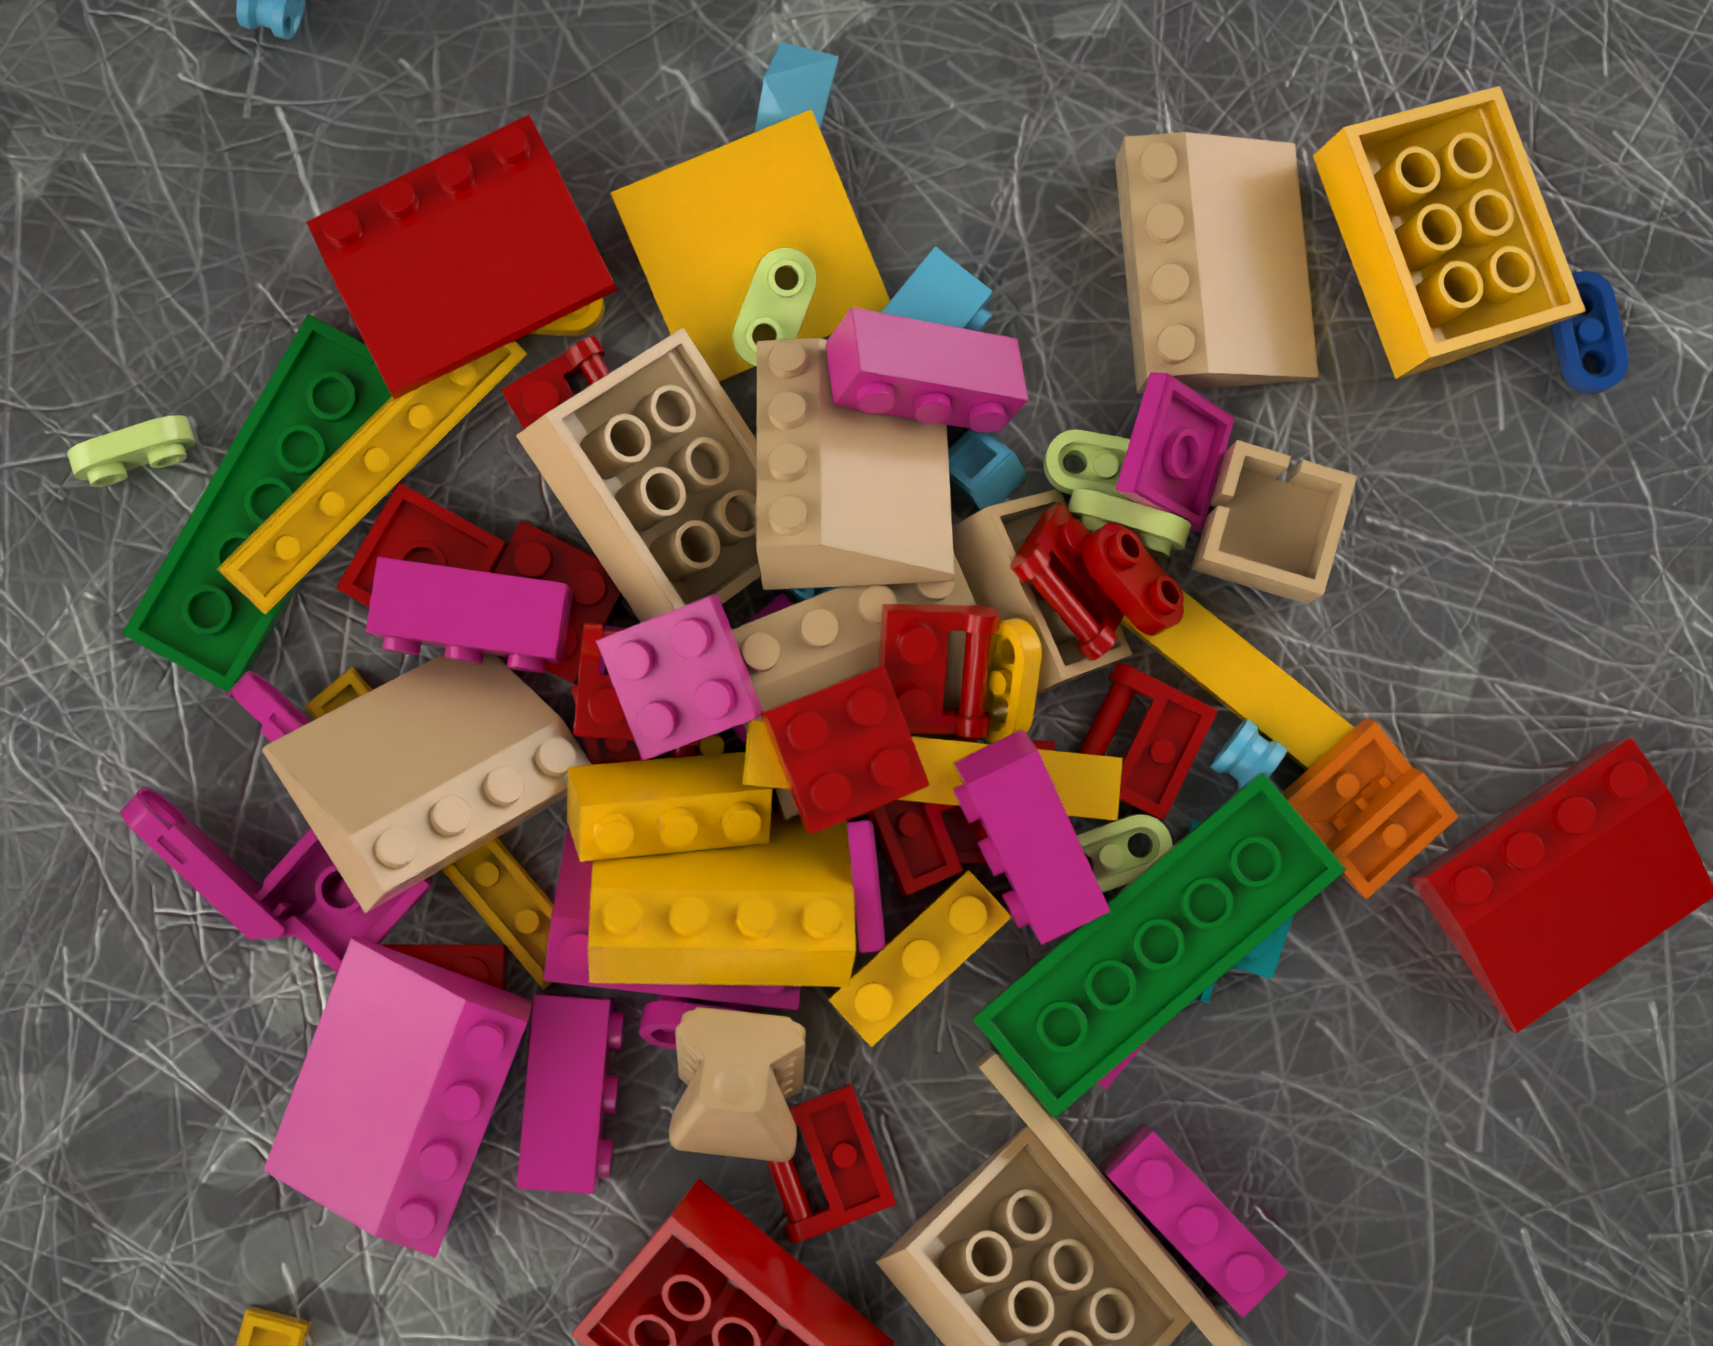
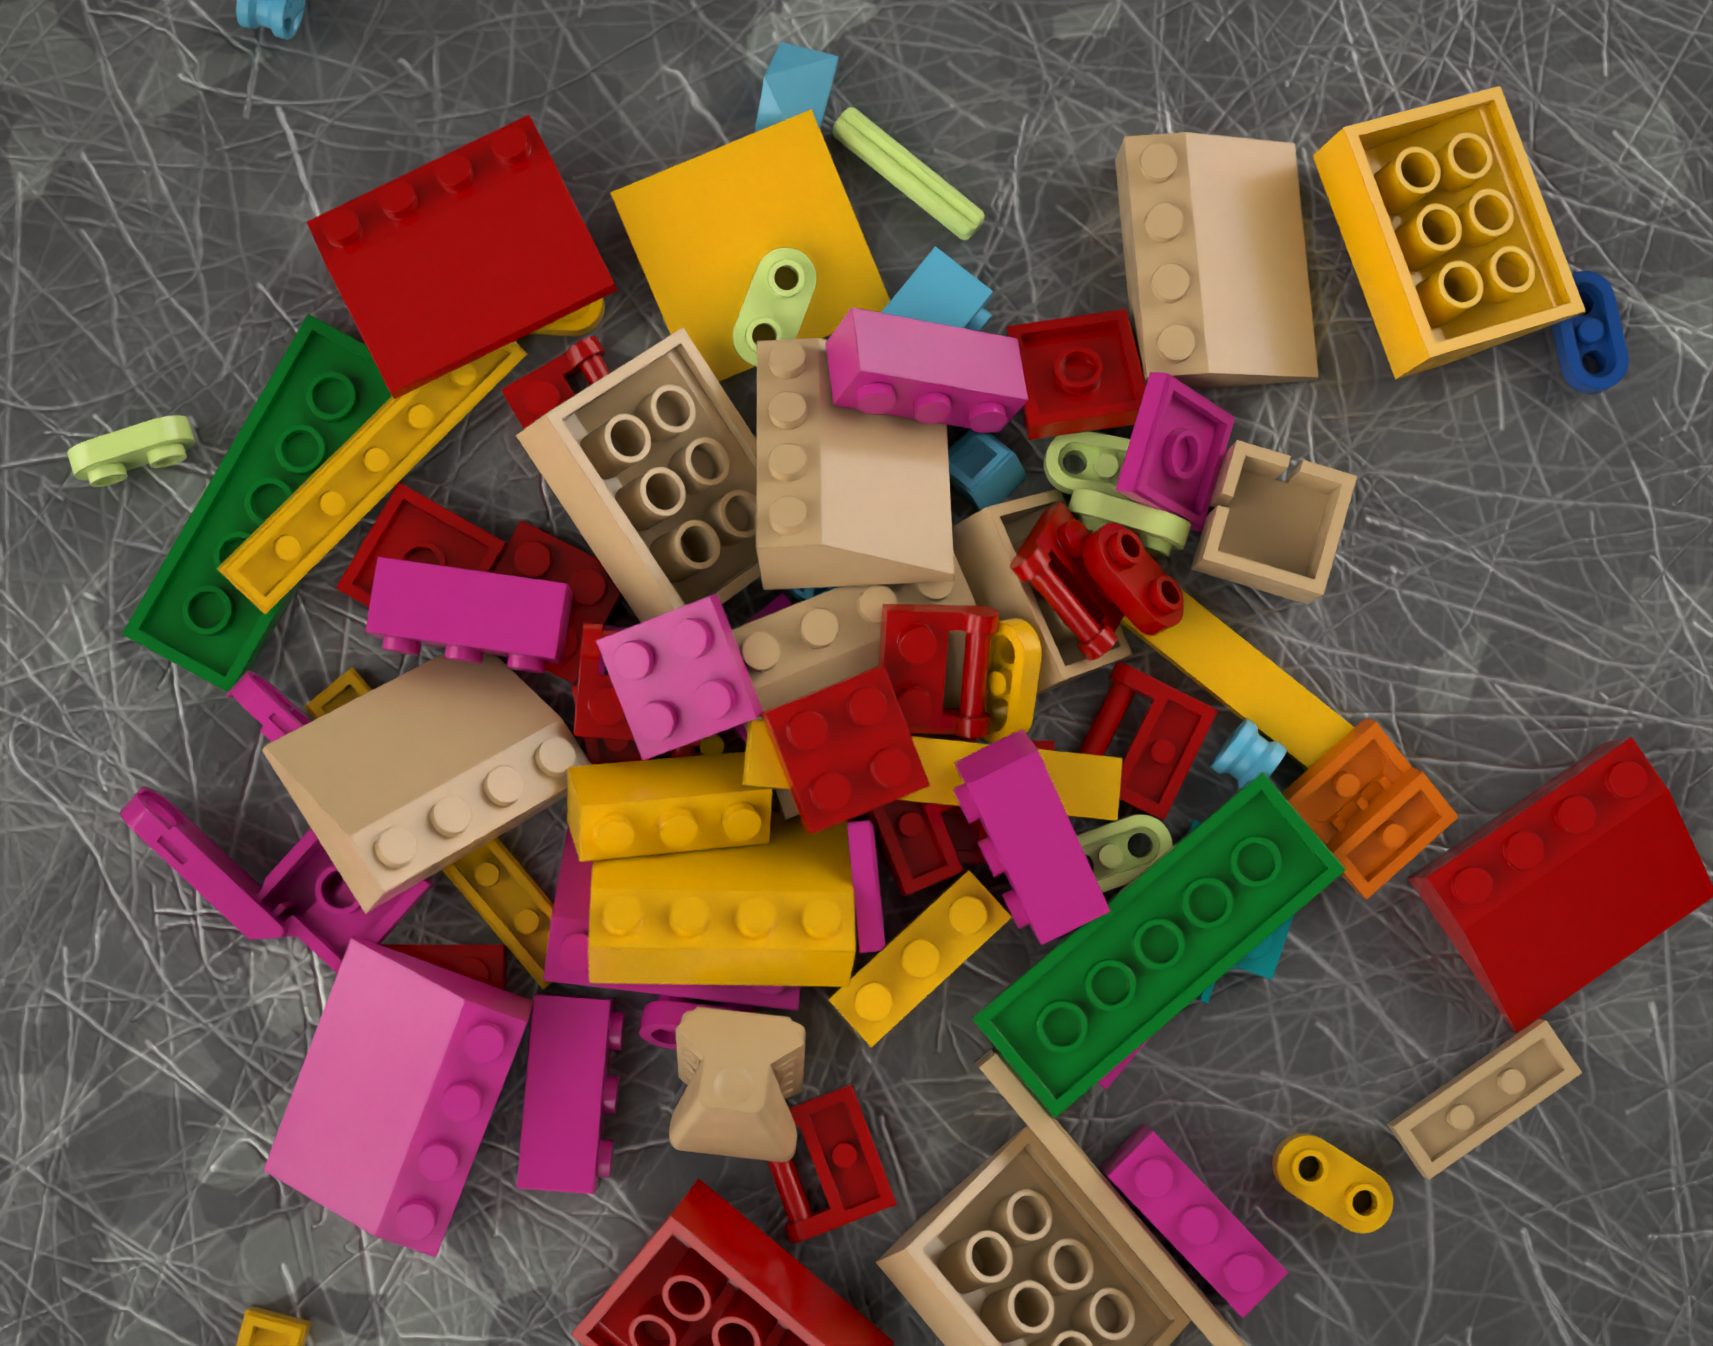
(908, 173): none -> yellowish green axle
(1079, 373): none -> red plate
(1334, 1184): none -> yellow plate
(1484, 1098): none -> tan plate

